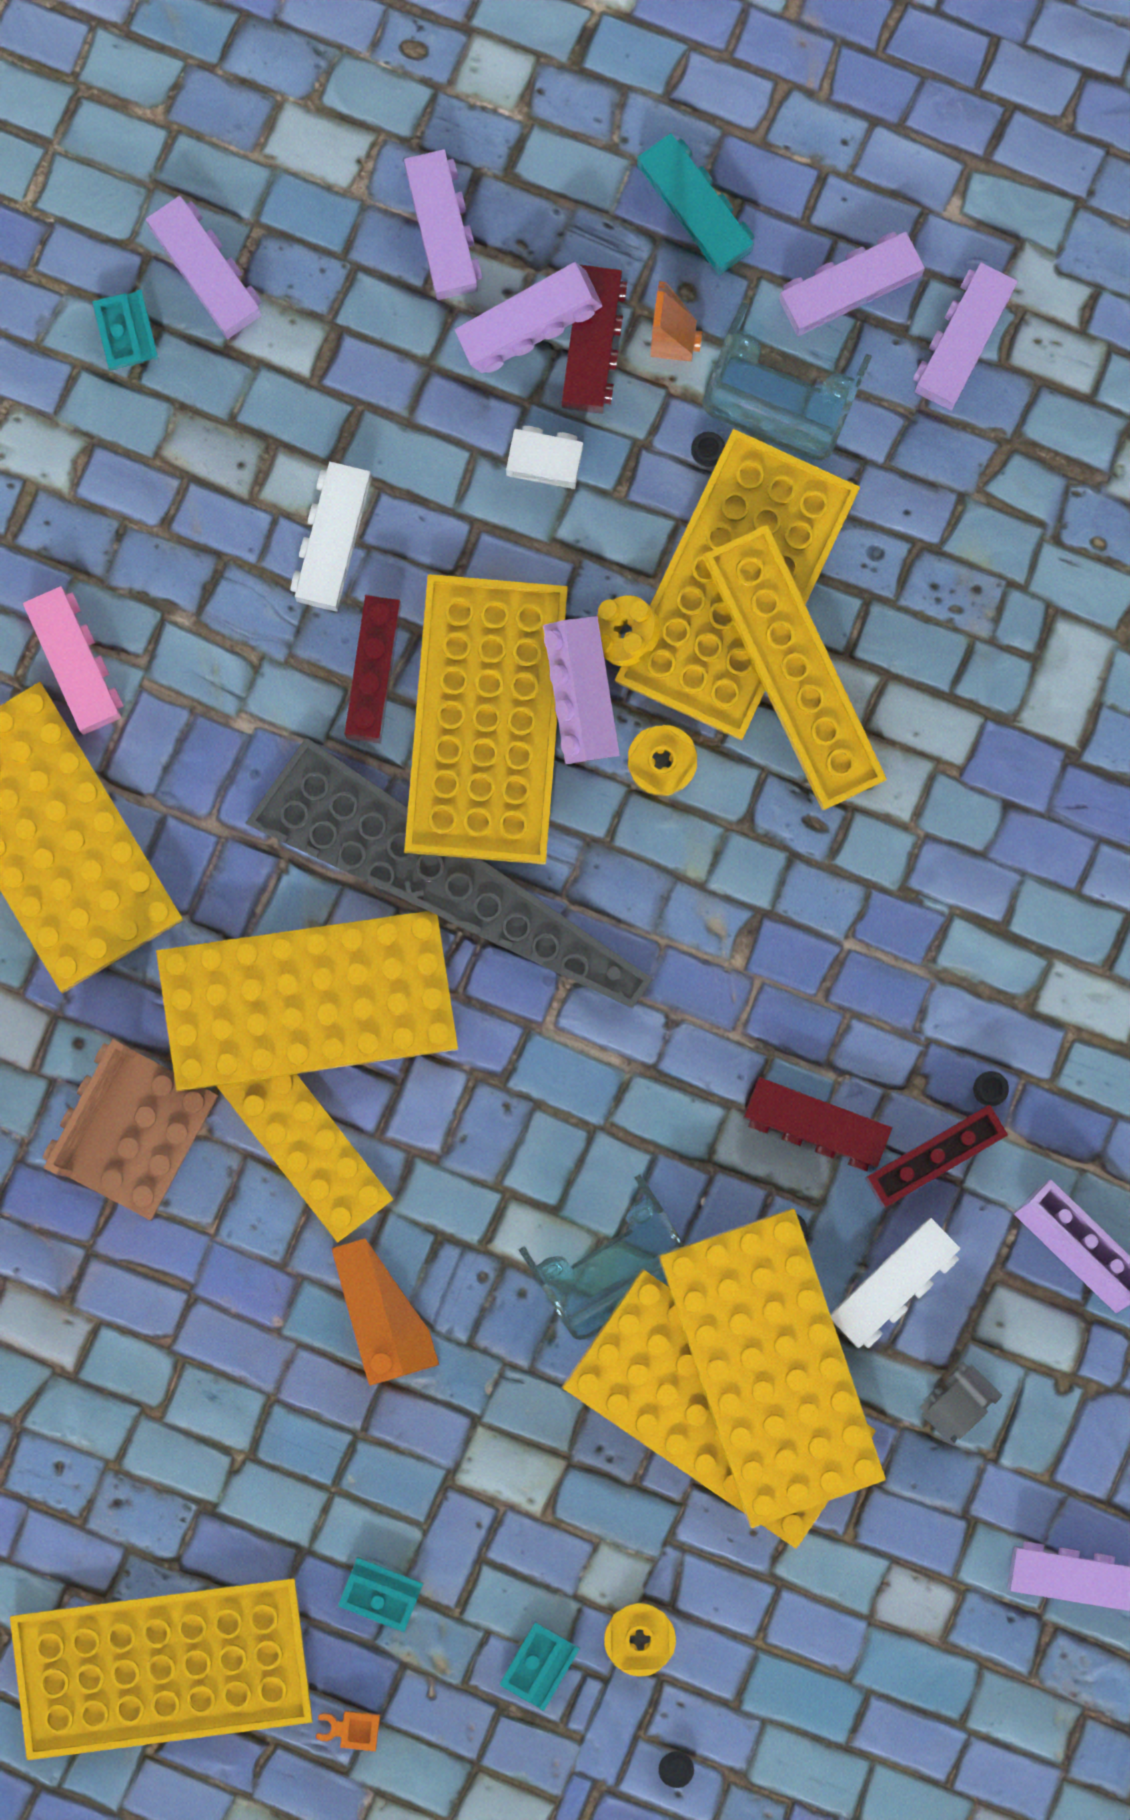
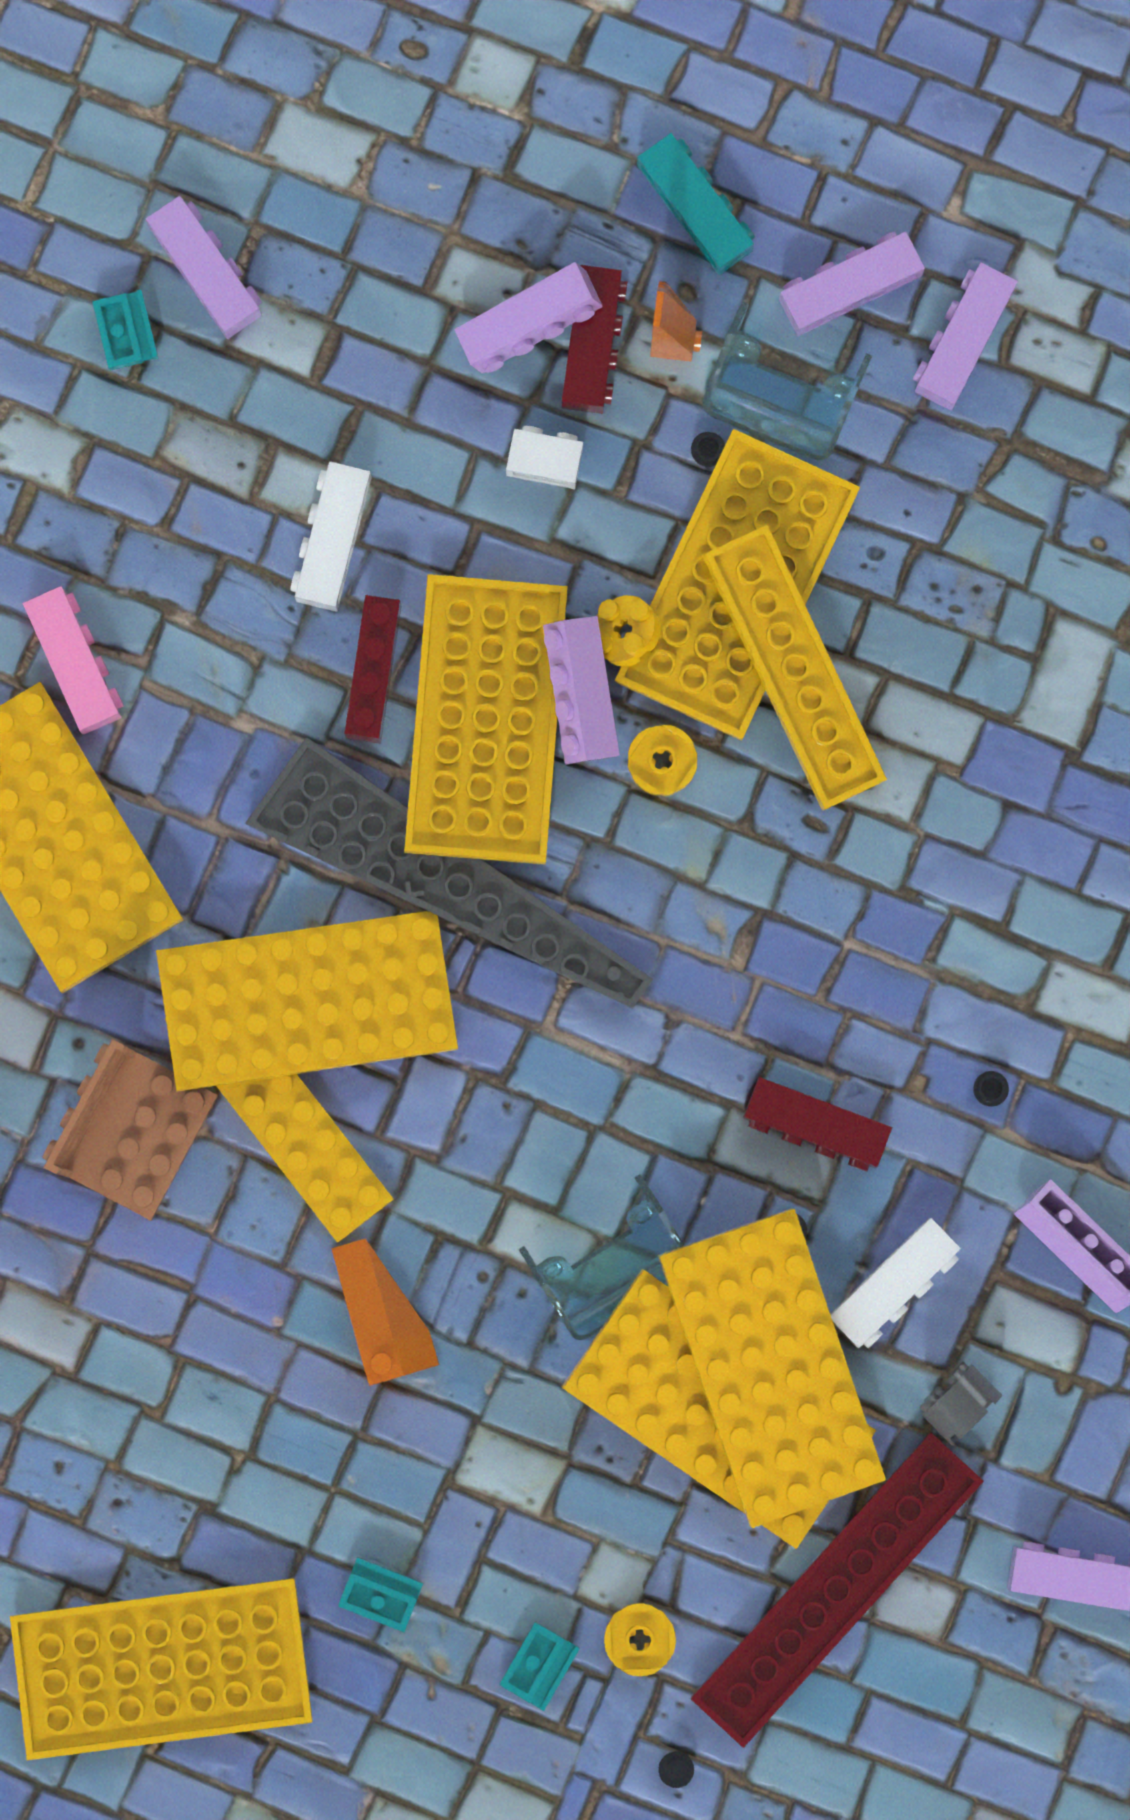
(356, 1730): orange plate -> none
(441, 224): lavender brick -> none
(836, 1589): none -> dark red plate
(936, 1156): dark red brick -> none

